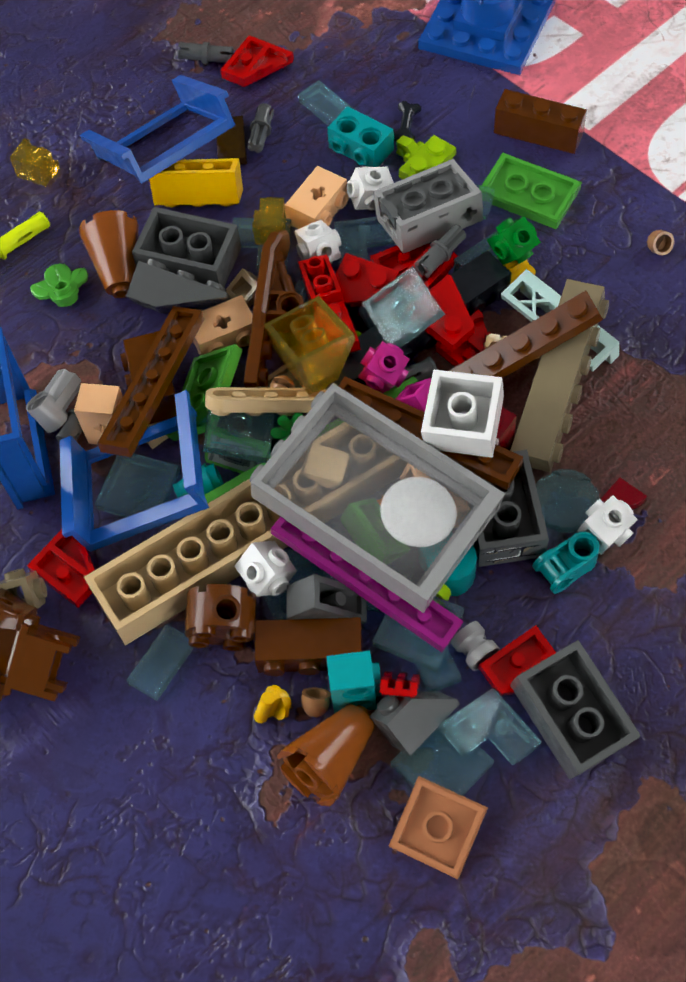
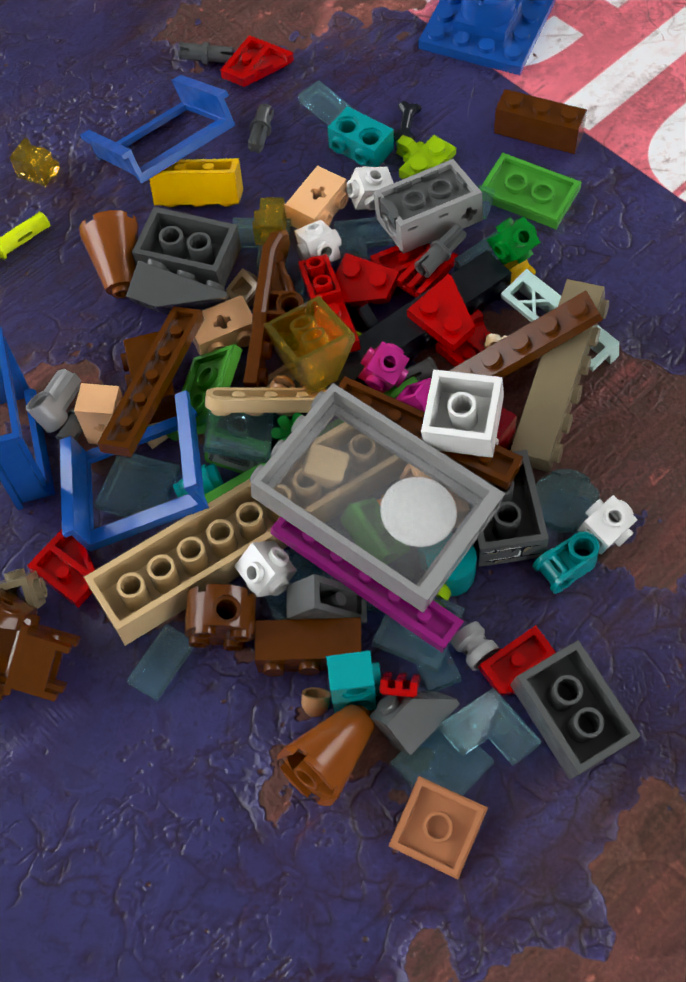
(60, 284): bright green plate -> none
(232, 142): dark brown tile -> none
(273, 703): yellow plate -> none
(403, 308): clear light blue tile -> none
(626, 492): dark red tile -> none
(660, 242): medium nougat hinge -> none

